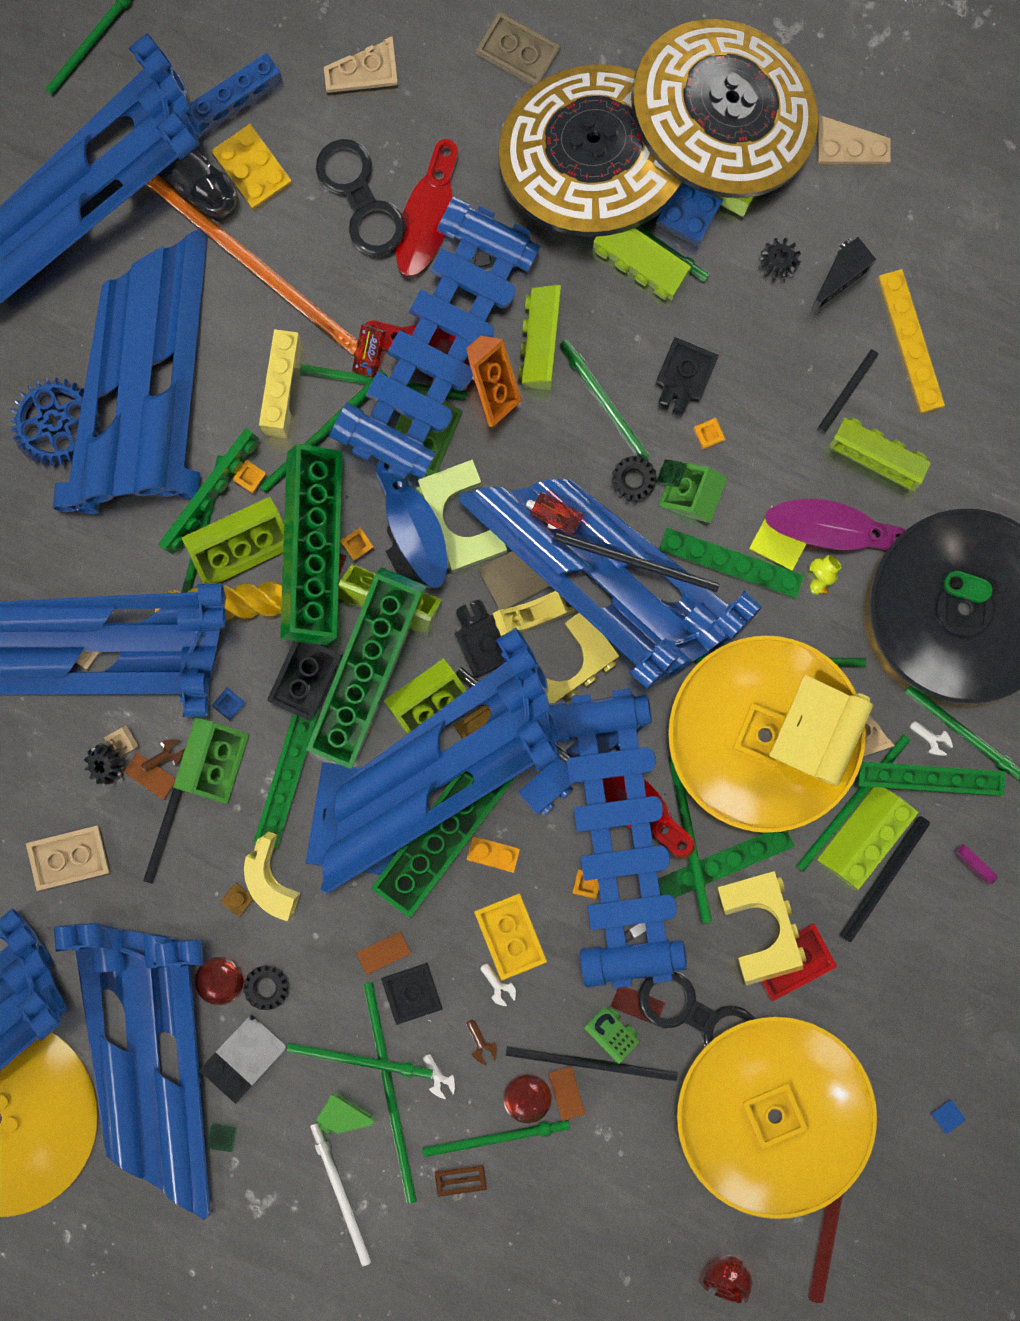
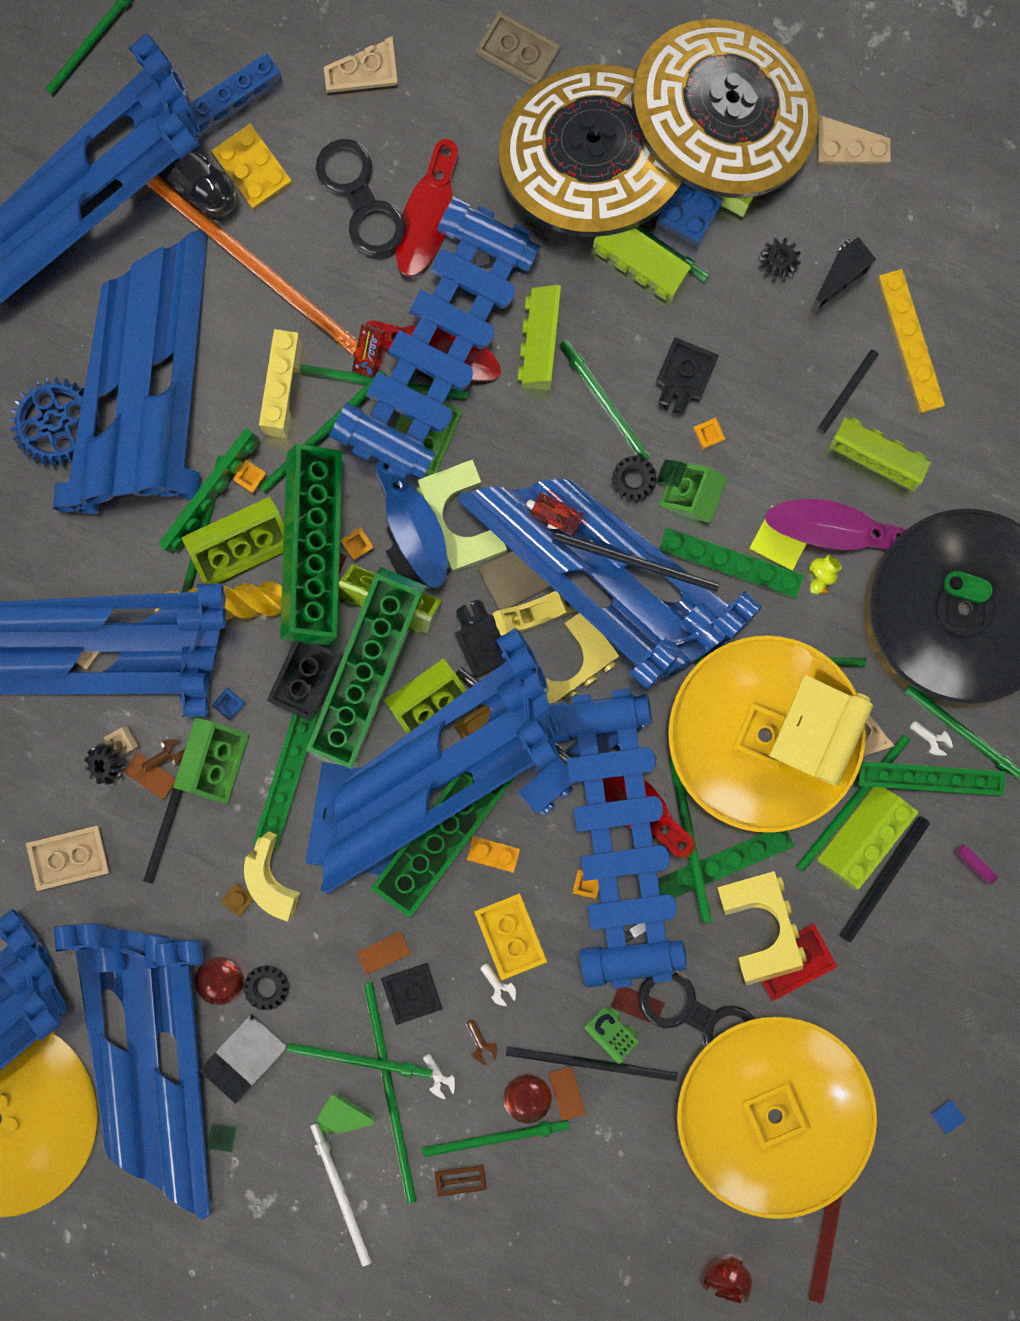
(493, 377): orange slope -> none

